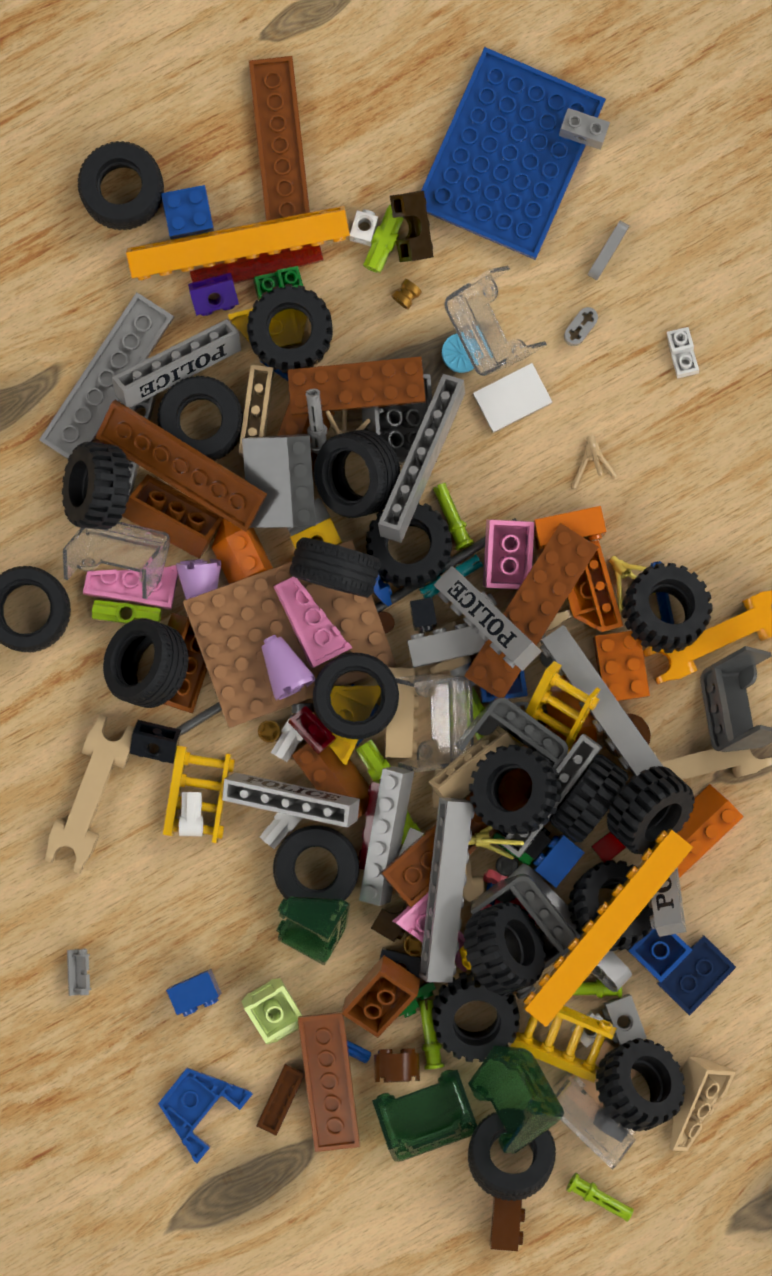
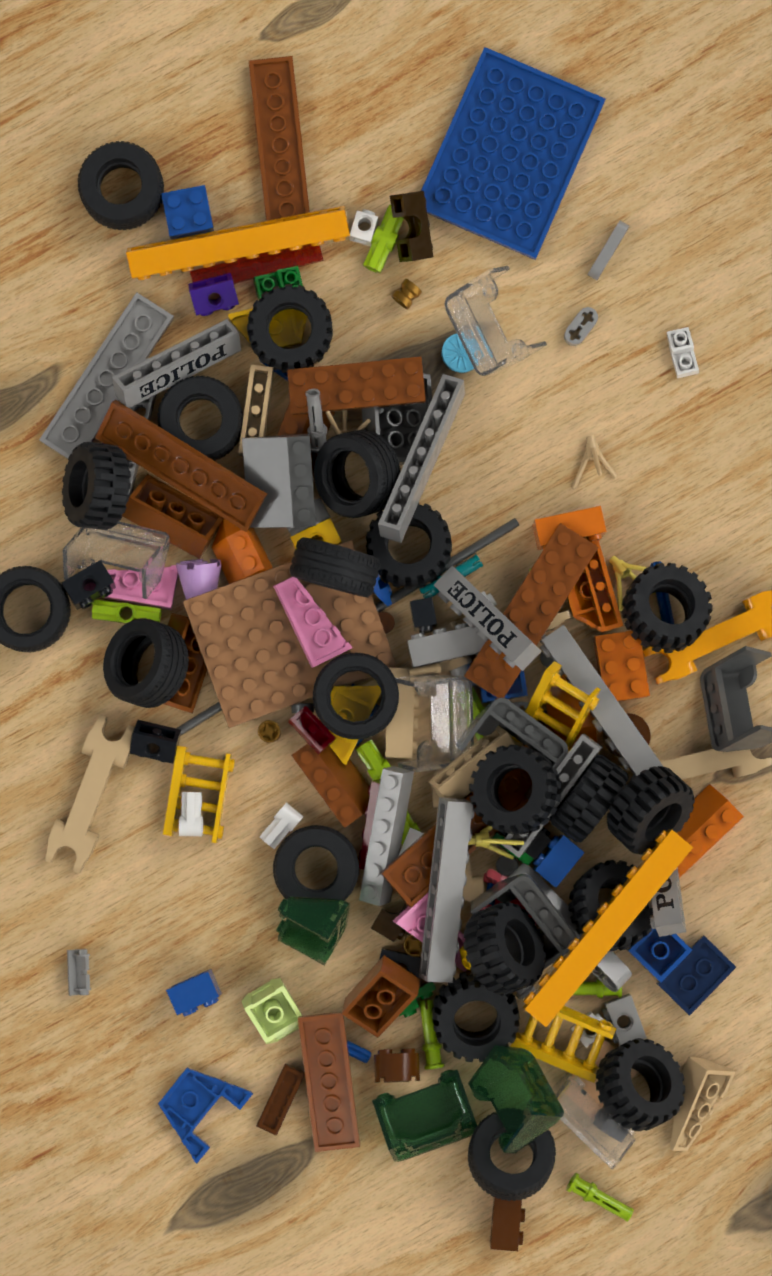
(94, 574): none -> black brick
(285, 668): lavender cone -> none
(287, 742): white piece -> none
(291, 799): light grey brick -> none
(426, 669): none -> tan piece
(456, 526): lime pin -> none
(507, 553): bright pink brick -> none
(512, 398): white tile -> none
(584, 128): light grey brick -> none
(607, 847): red tile -> none

